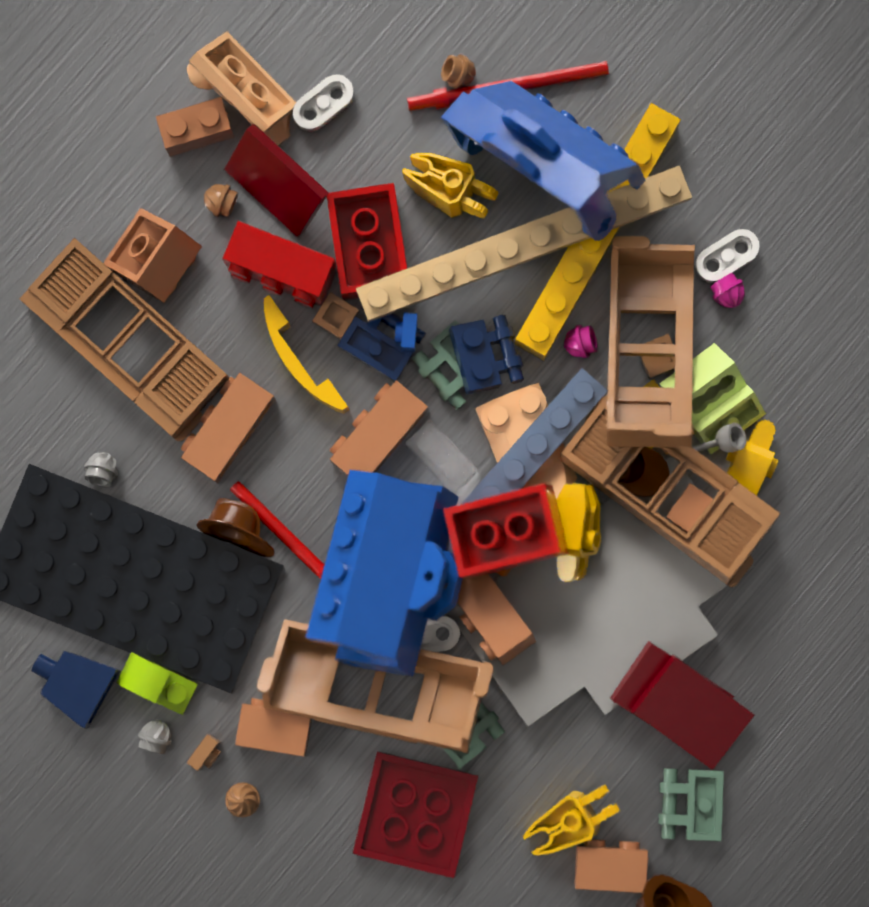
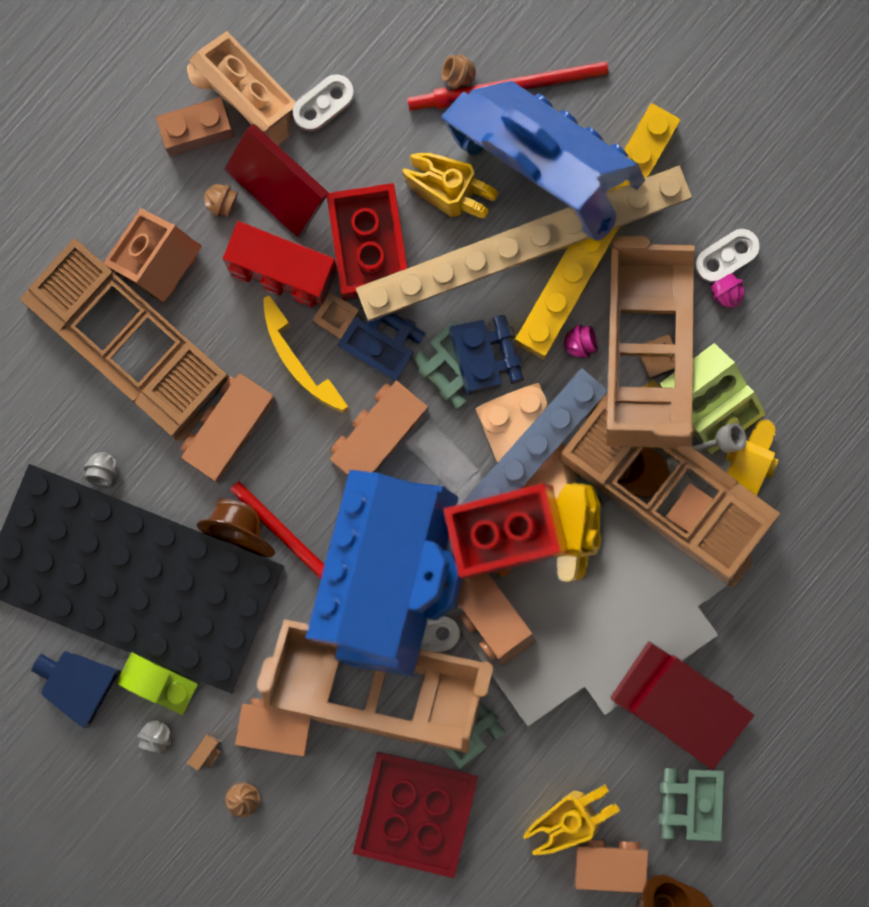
(406, 332): blue plate -> none

